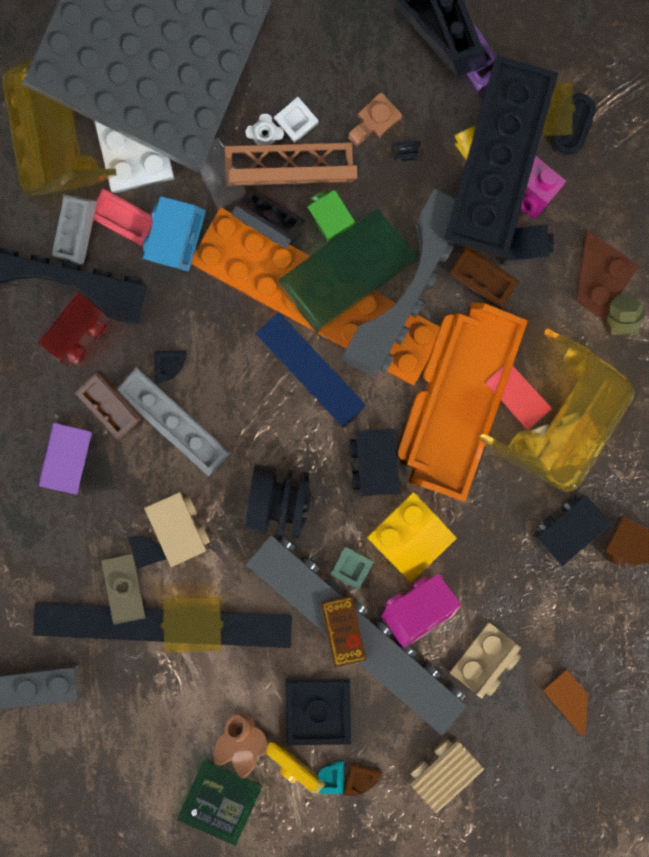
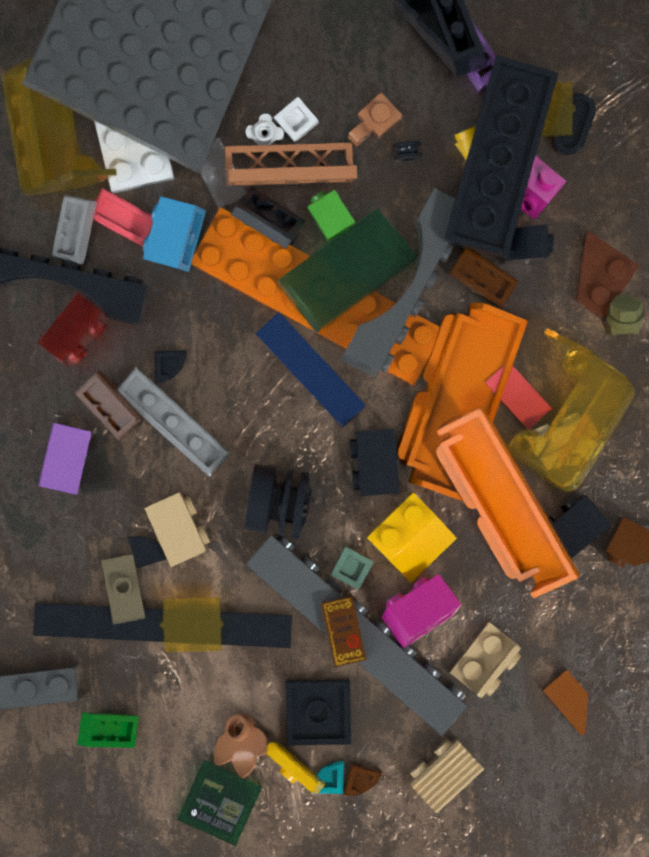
(107, 730): none -> green tile
(508, 509): none -> orange slope

